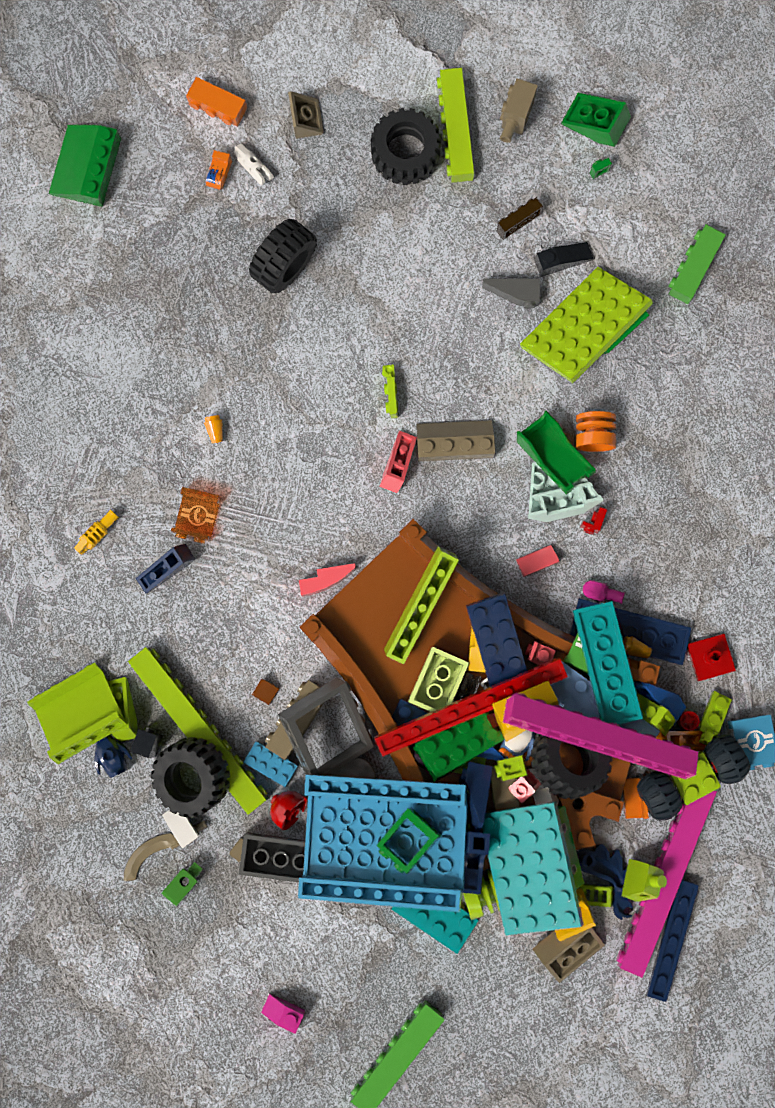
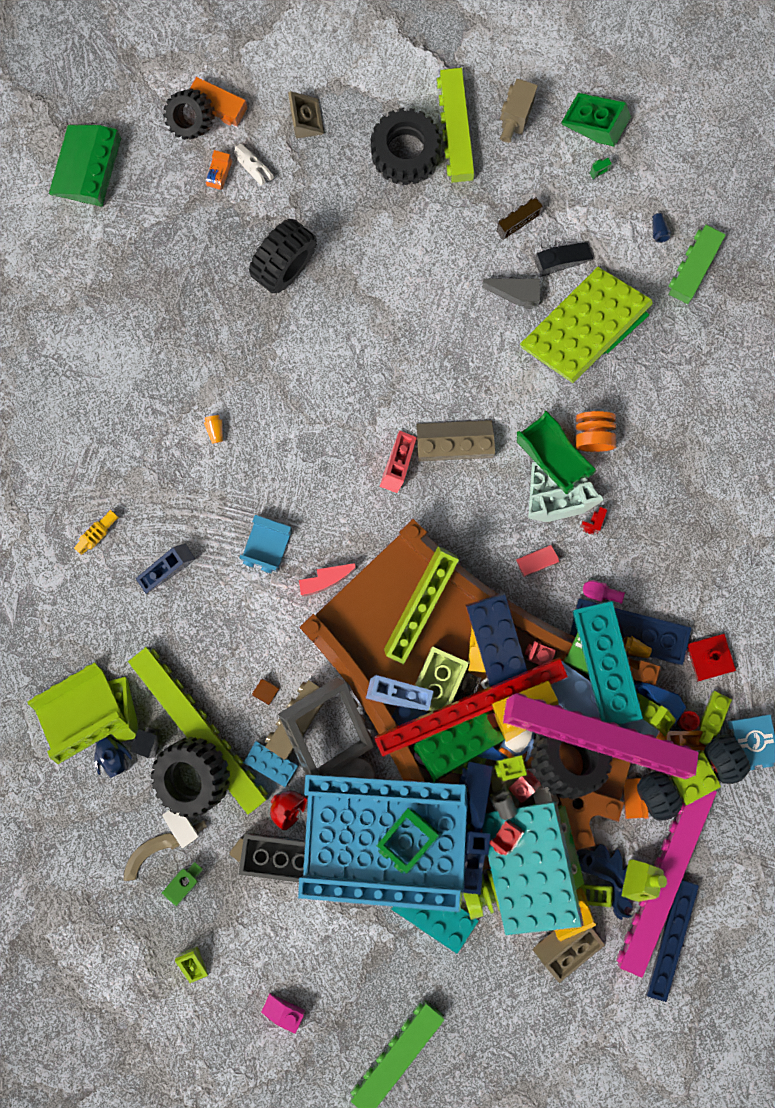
(176, 119): none -> black tyre
(192, 964): none -> lime slope
(196, 515): clear orange panel -> none
(266, 544): none -> dark azure panel
(390, 389): lime hinge -> none
(399, 693): none -> light blue slope
(503, 803): none -> dark grey piece
(507, 838): none -> bracket
(660, 228): none -> dark blue cone

